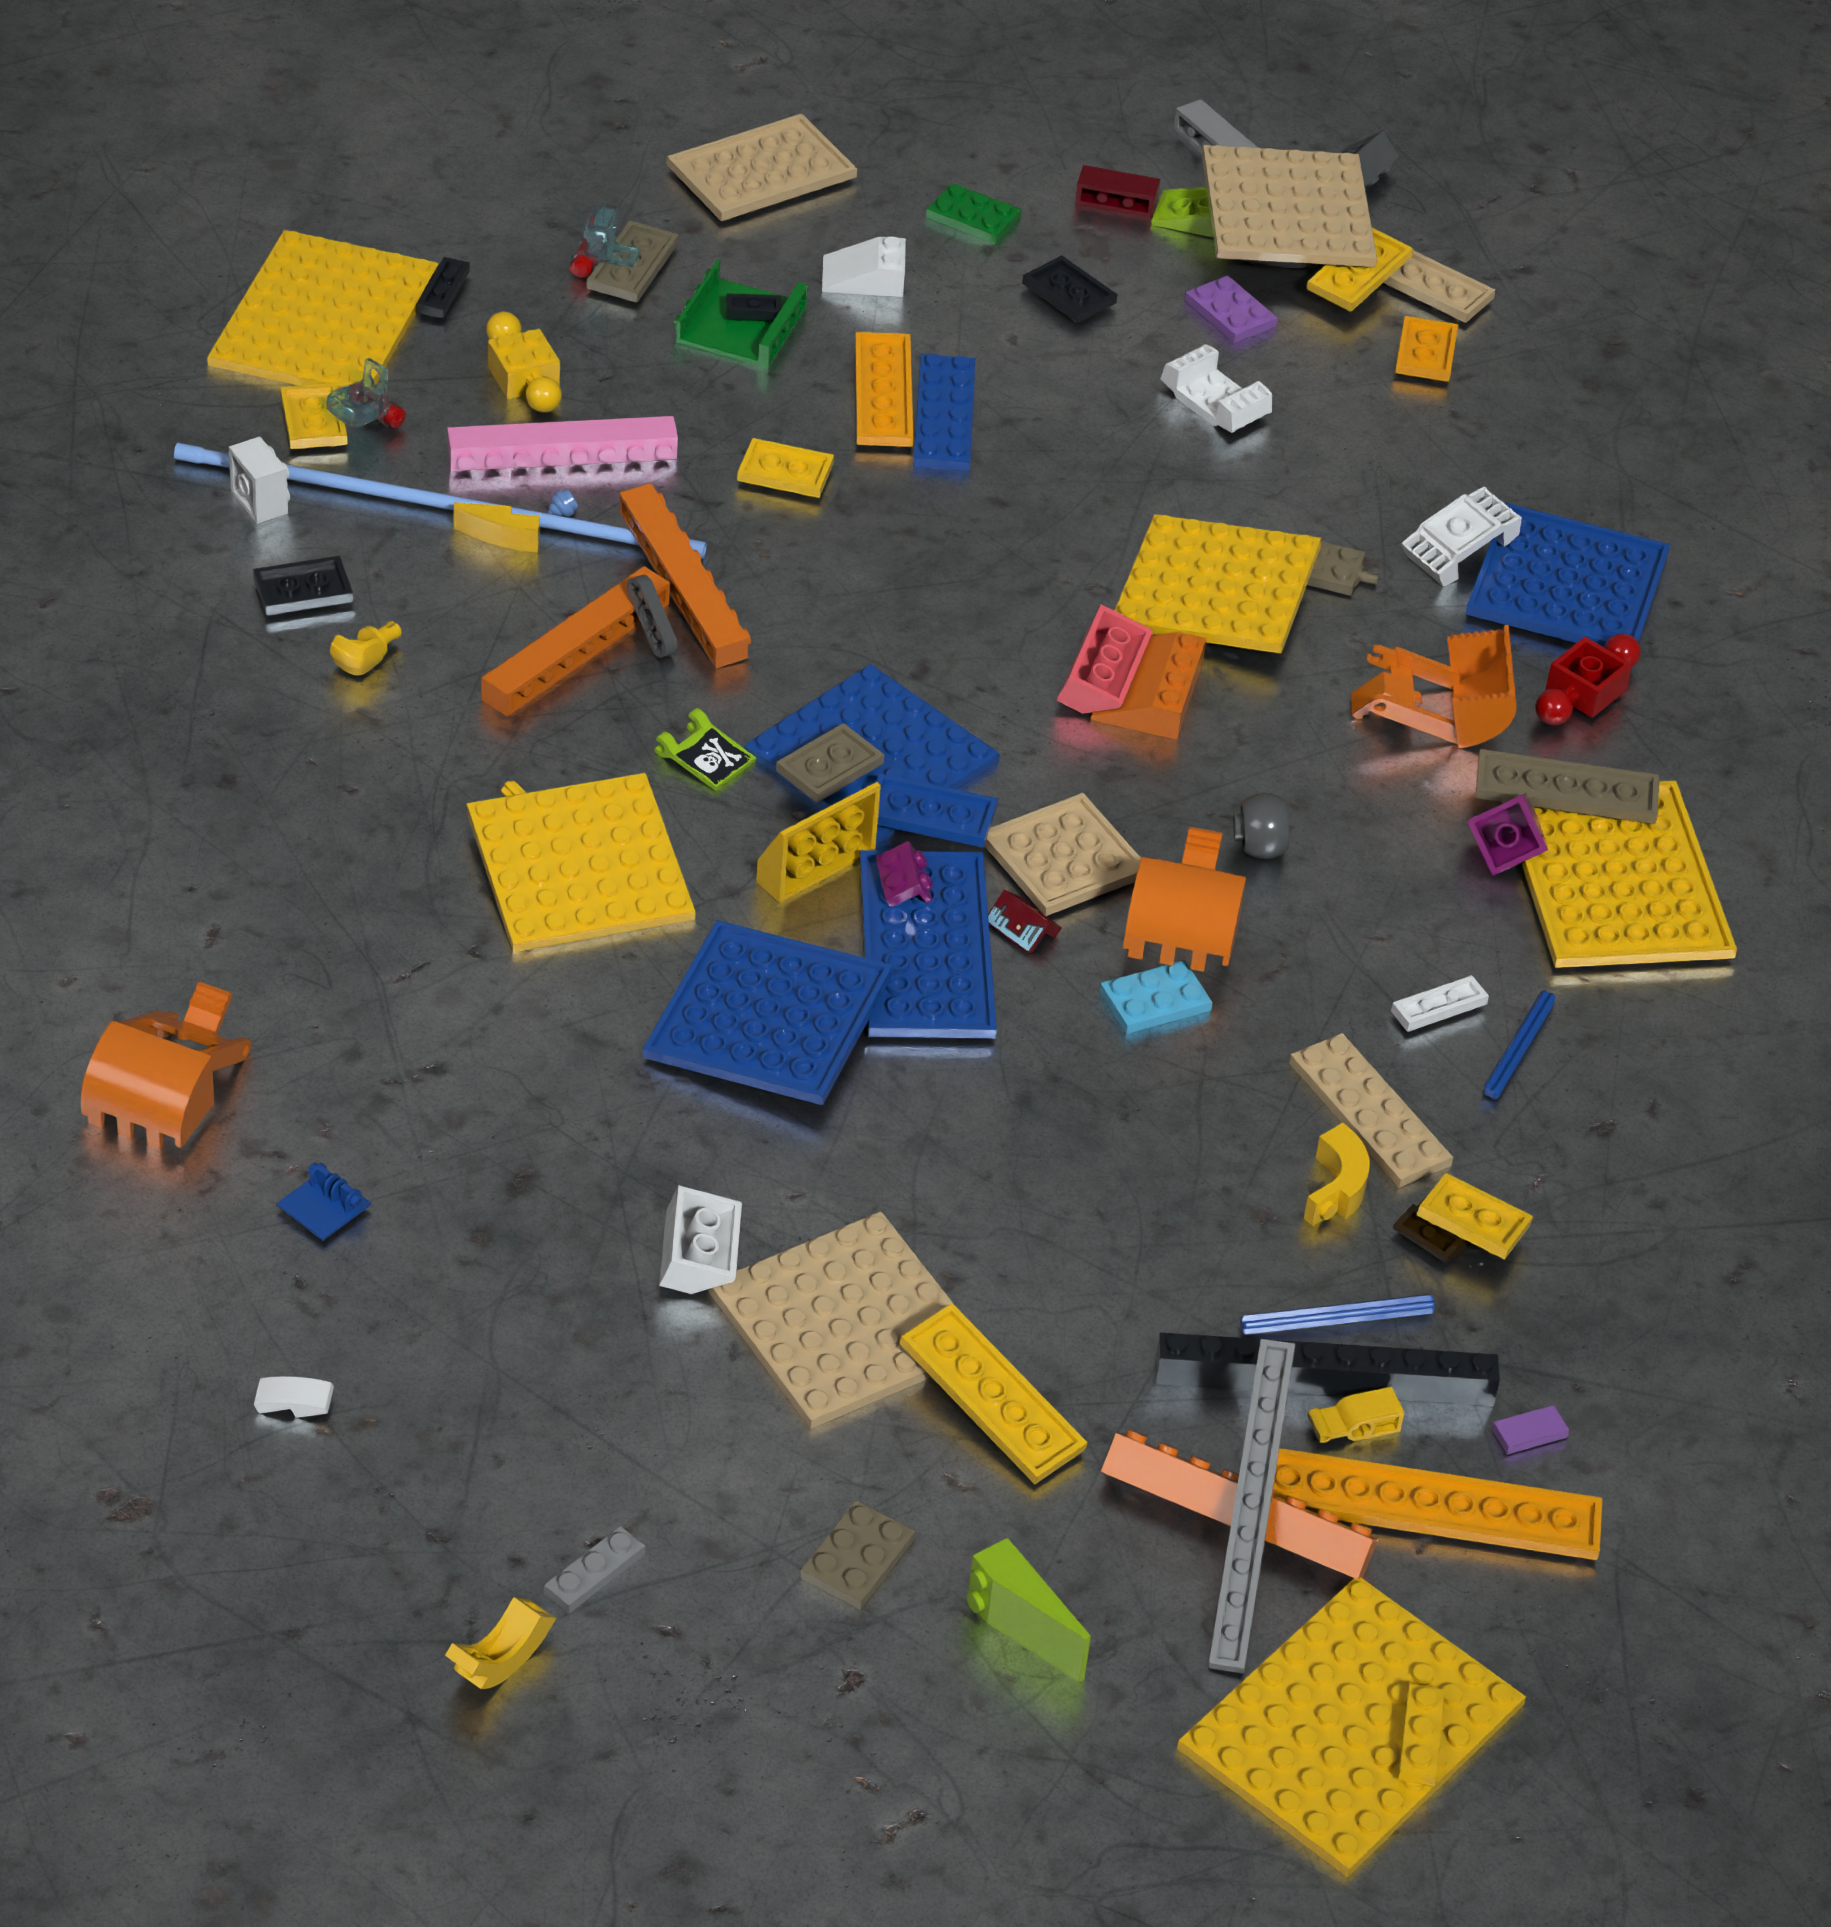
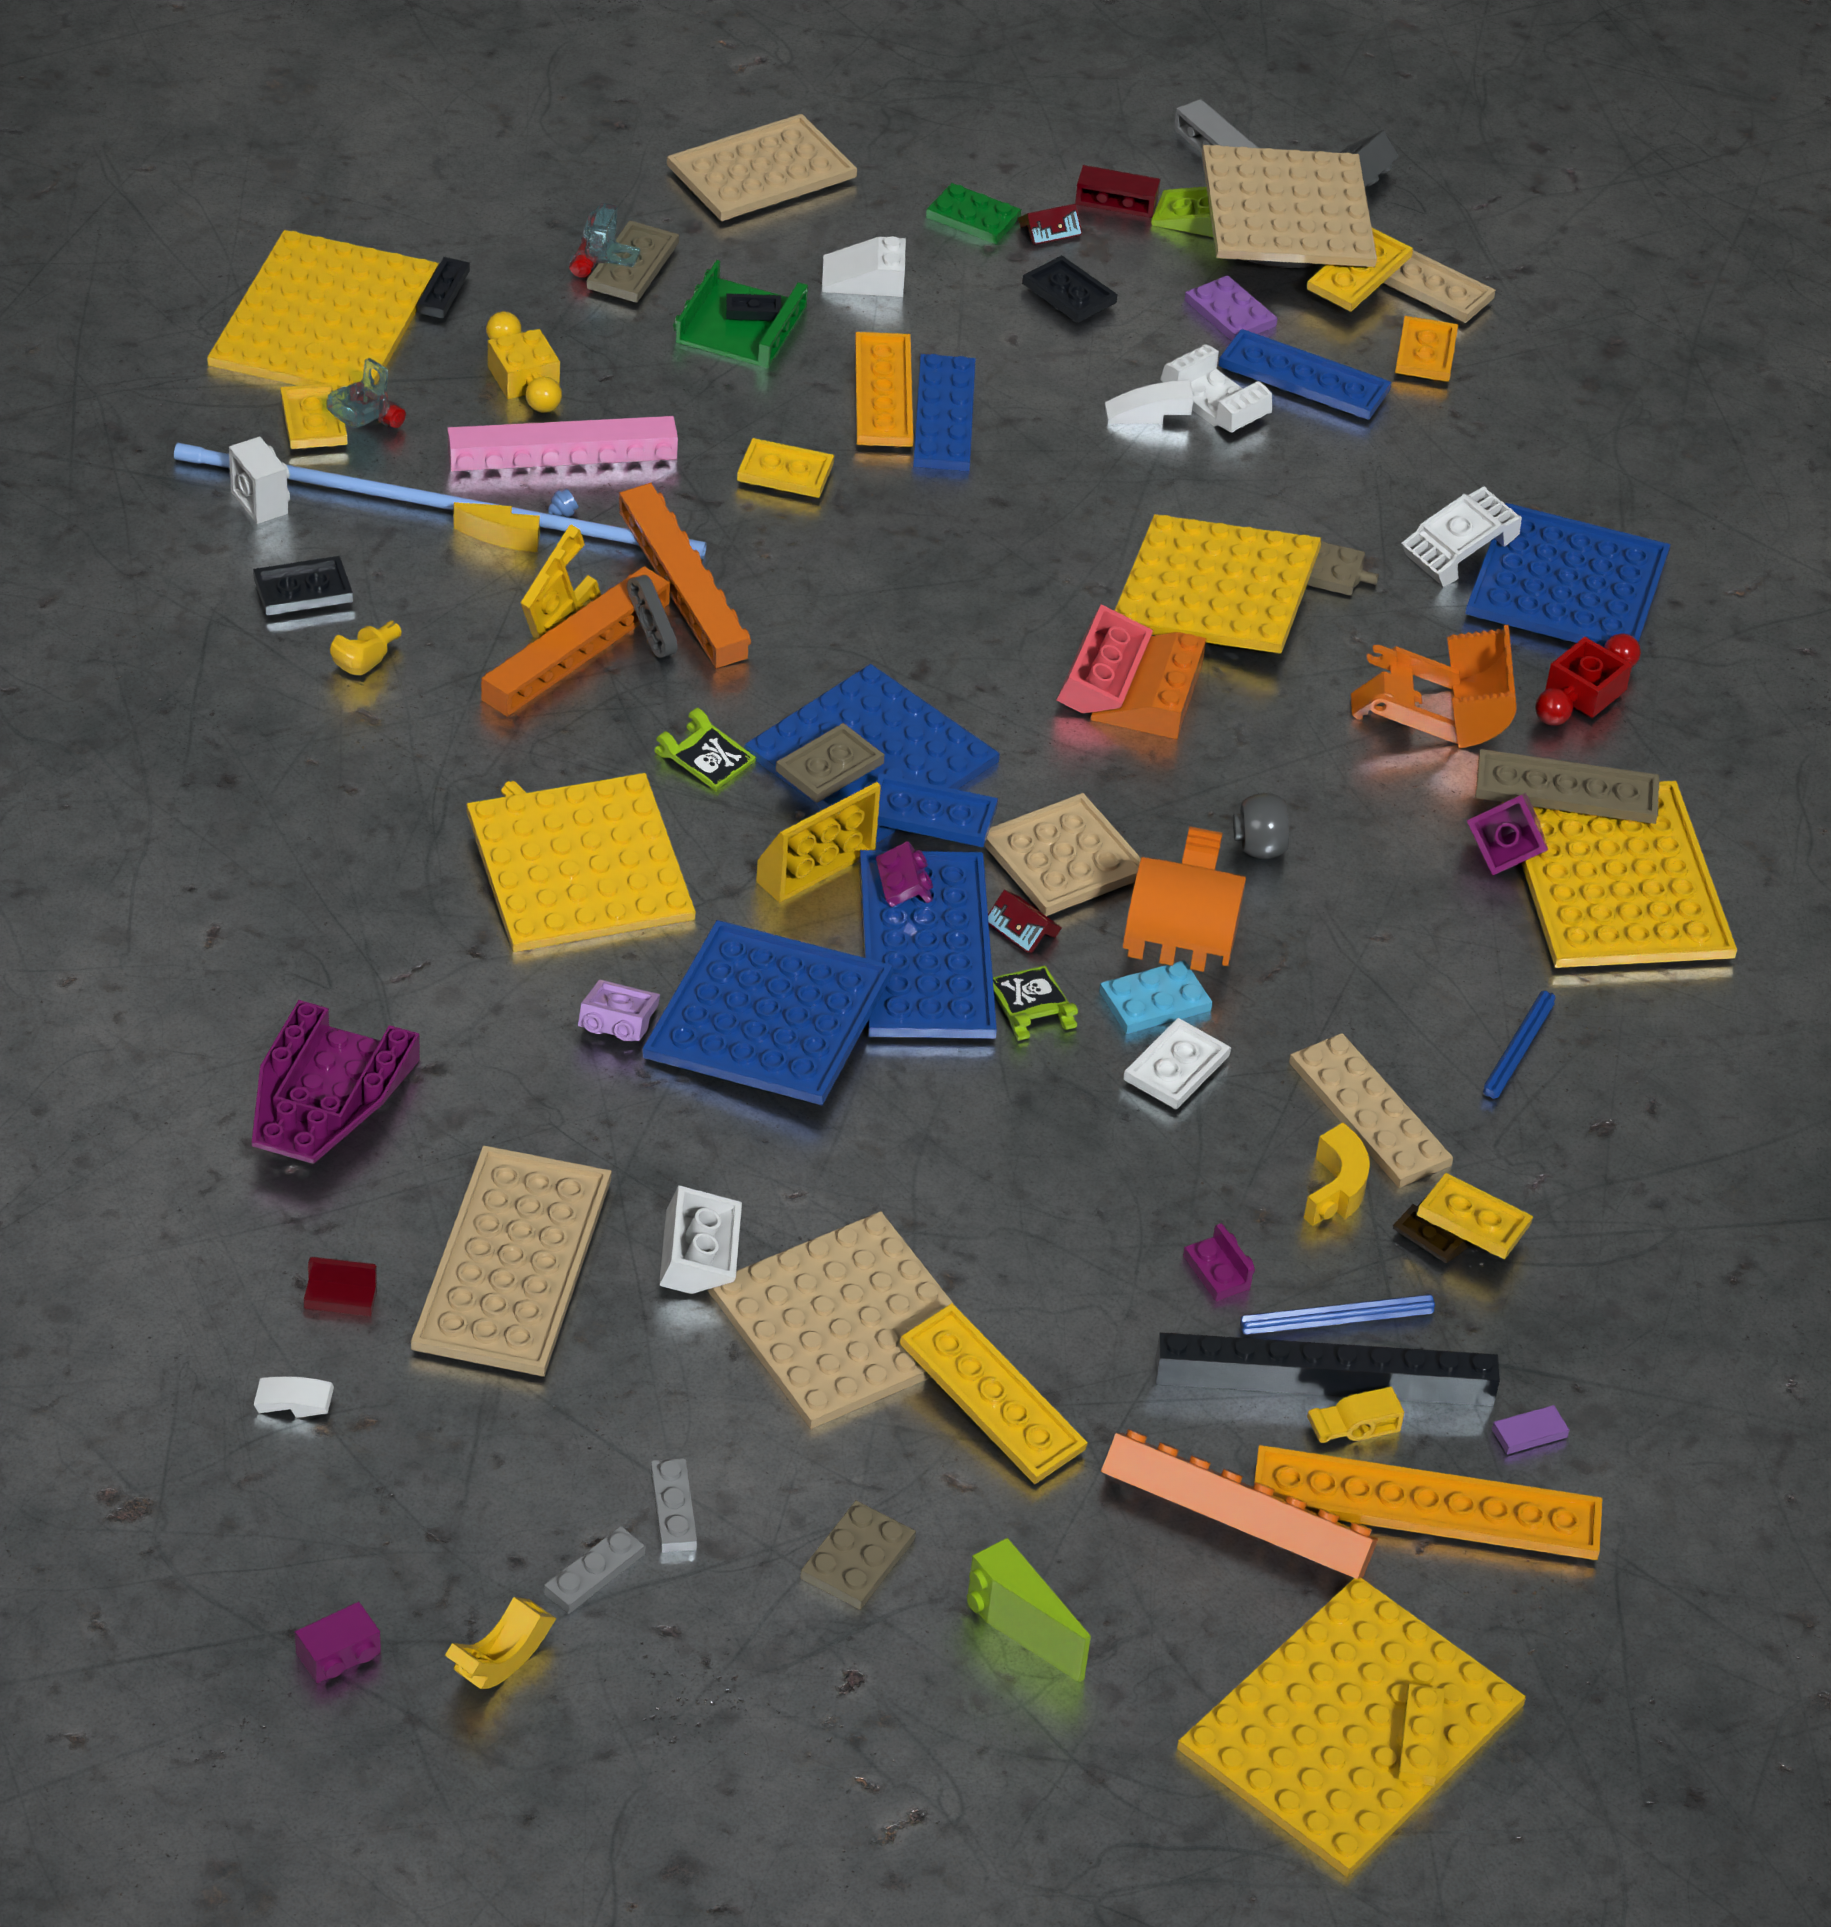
(158, 1080): orange piece -> none
(323, 1202): blue hinge -> none
(325, 1082): none -> magenta wedge
(338, 1642): none -> magenta brick
(341, 1286): none -> dark red panel
(512, 1261): none -> tan plate
(552, 593): none -> yellow wing
(617, 1010): none -> lavender plate
(673, 1505): none -> light grey plate
(1031, 996): none -> flag
(1052, 224): none -> panel
(1150, 403): none -> white slope
(1177, 1063): none -> white plate
(1220, 1264): none -> magenta bracket
(1252, 1506): light grey plate -> none
(1305, 374): none -> blue plate
(1439, 1003): white plate -> none

